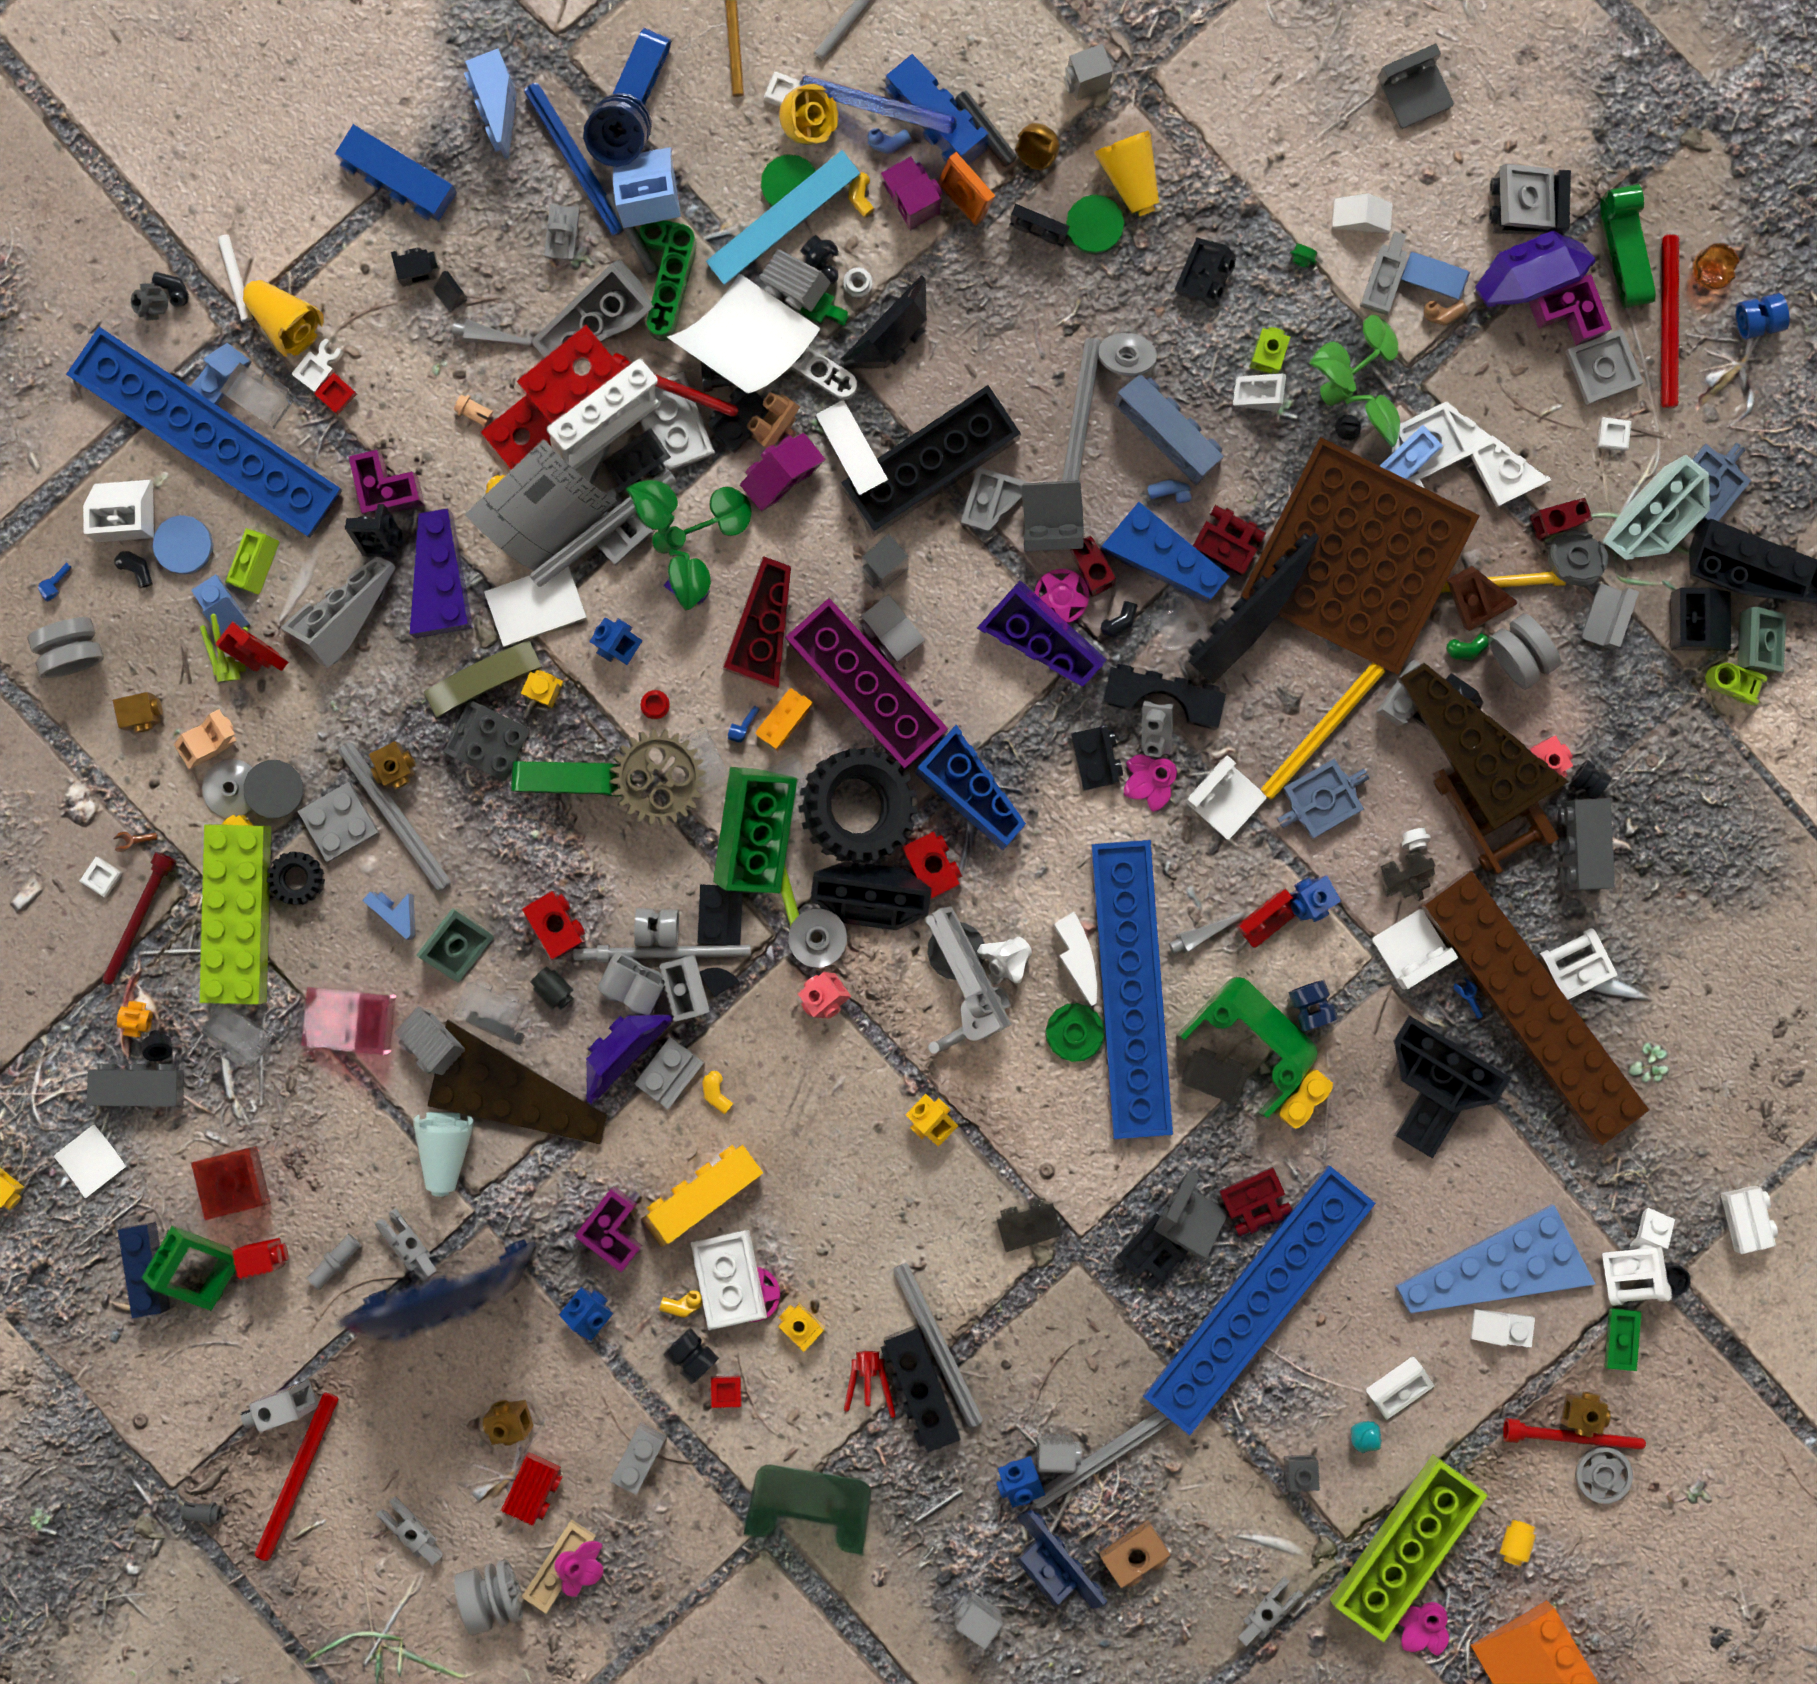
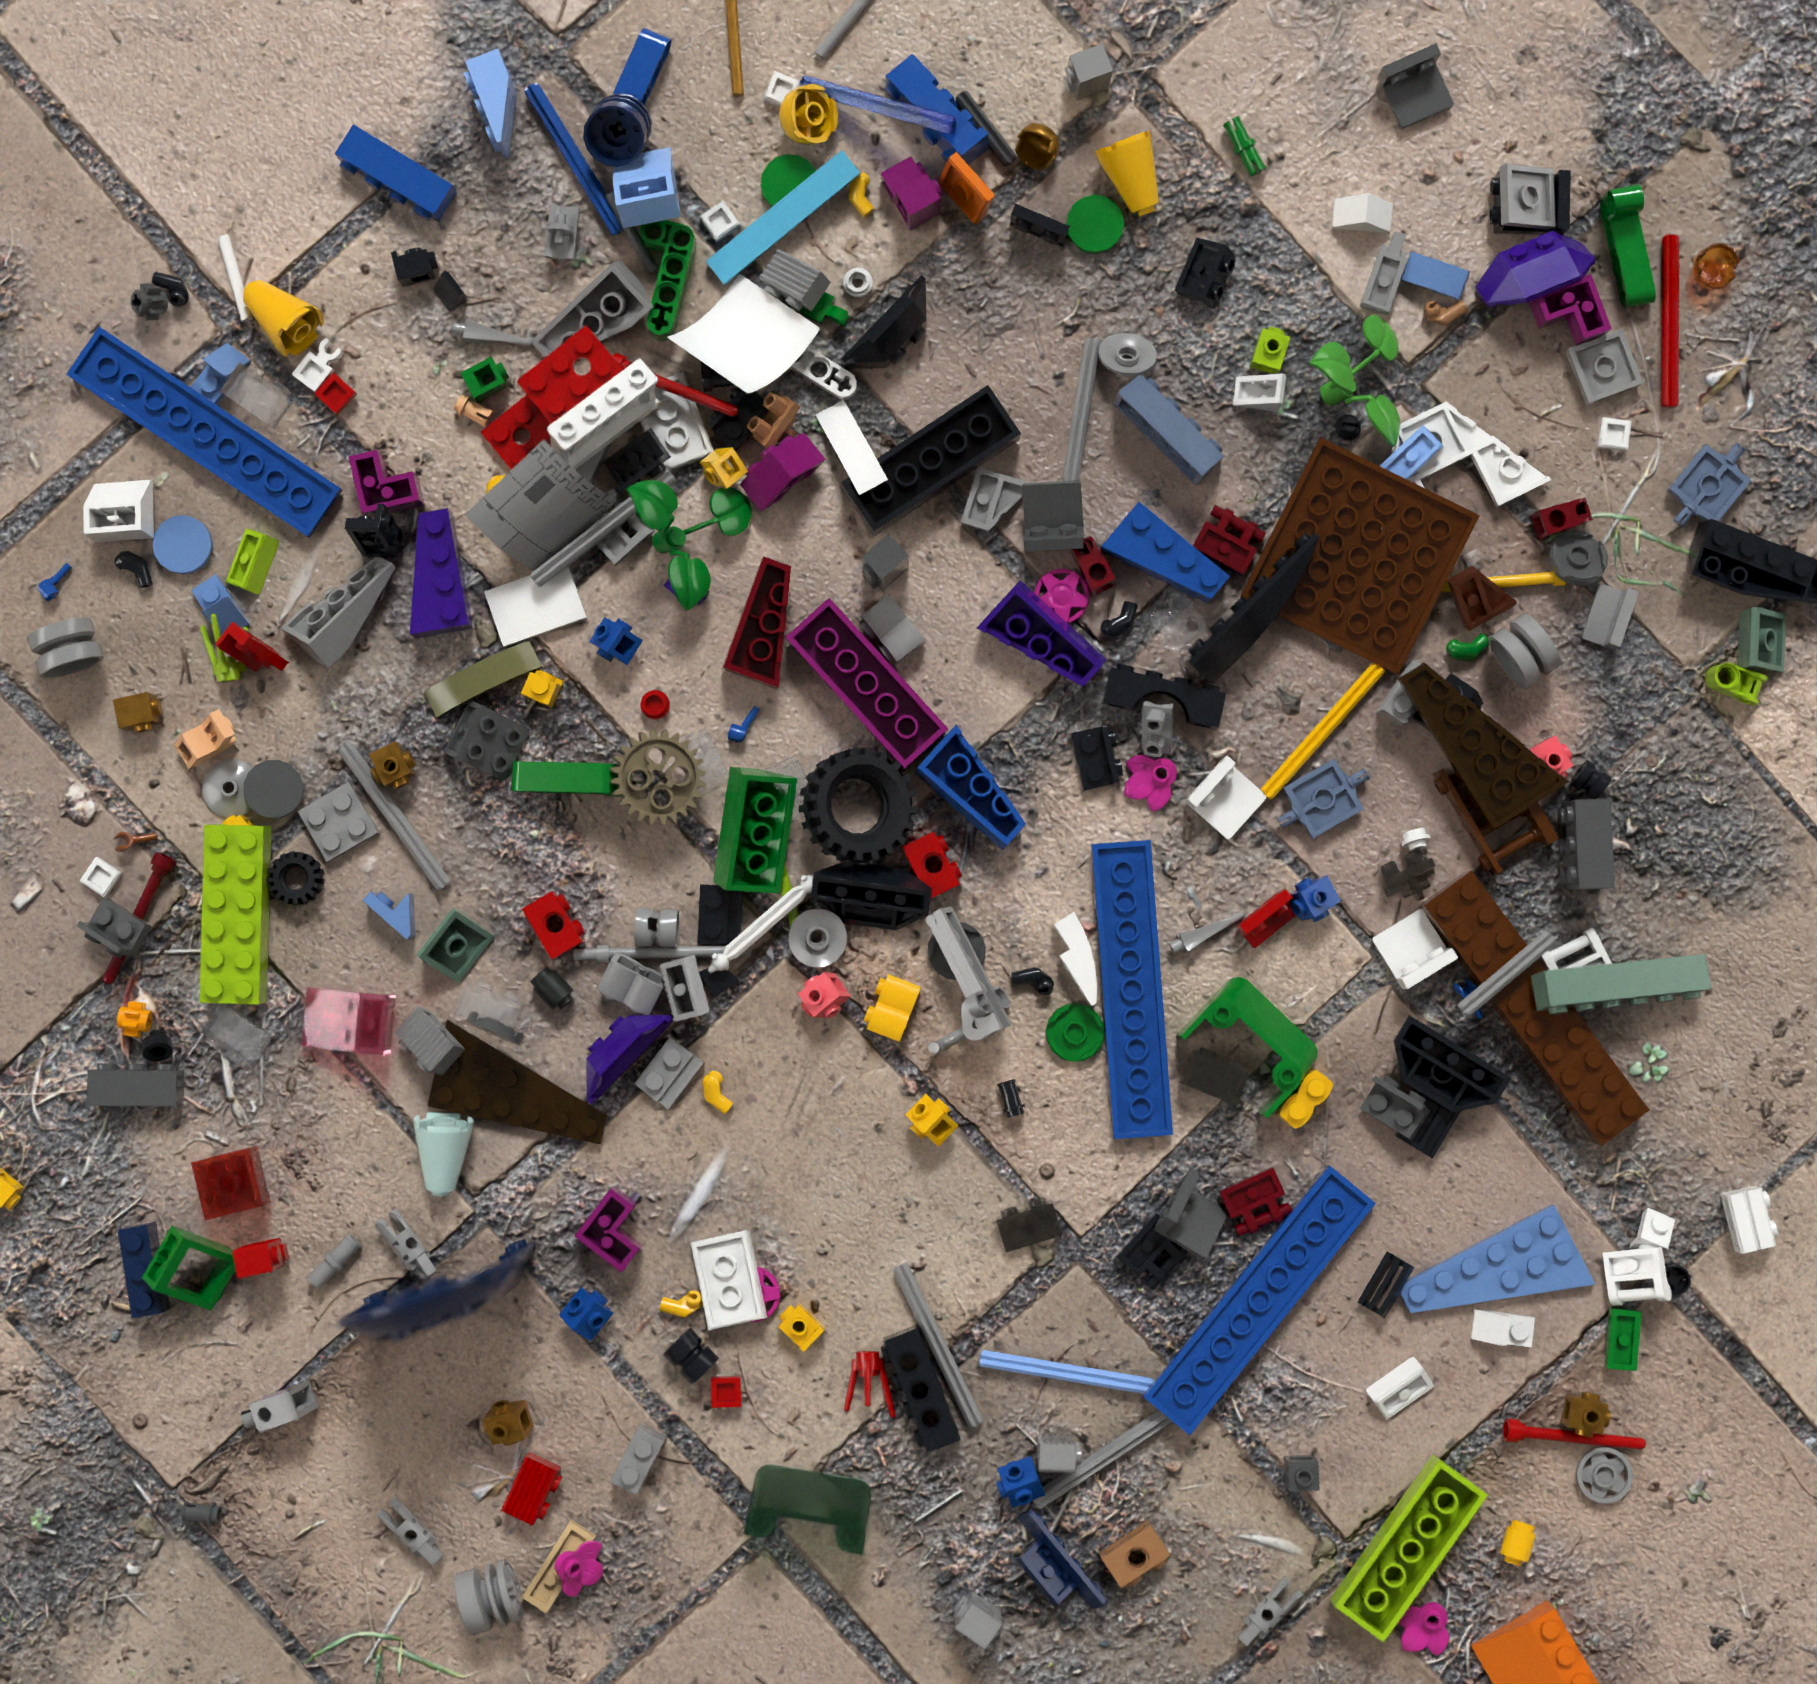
(90, 1161): white sticker -> none
(116, 929): none -> dark grey bracket
(296, 1476): red axle -> none
(475, 377): none -> green brick
(702, 1195): yellow wedge -> none
(719, 221): none -> white tile
(719, 471): none -> yellow brick
(761, 925): none -> white wheel
(784, 719): light orange bracket -> none
(818, 255): black animal -> none
(888, 144): medium blue arm -> none
(892, 1008): none -> yellow brick
(1006, 959): white rock -> none
(1010, 1098): none -> black pin
(1036, 978): none -> black arm
(1064, 1372): none -> light blue axle
(1172, 487): medium blue arm -> none
(1244, 146): none -> green pin
(1303, 256): green plate -> none
(1309, 995): dark blue wheel -> none
(1366, 1436): teal piece -> none
(1376, 1279): none -> black tile
(1395, 1108): none -> dark grey bracket
(1507, 973): none -> light grey axle
(1621, 983): none -> sand green brick
(1662, 511): light aqua wedge -> none
(1700, 619): black slope -> none
(1767, 315): blue wheel -> none

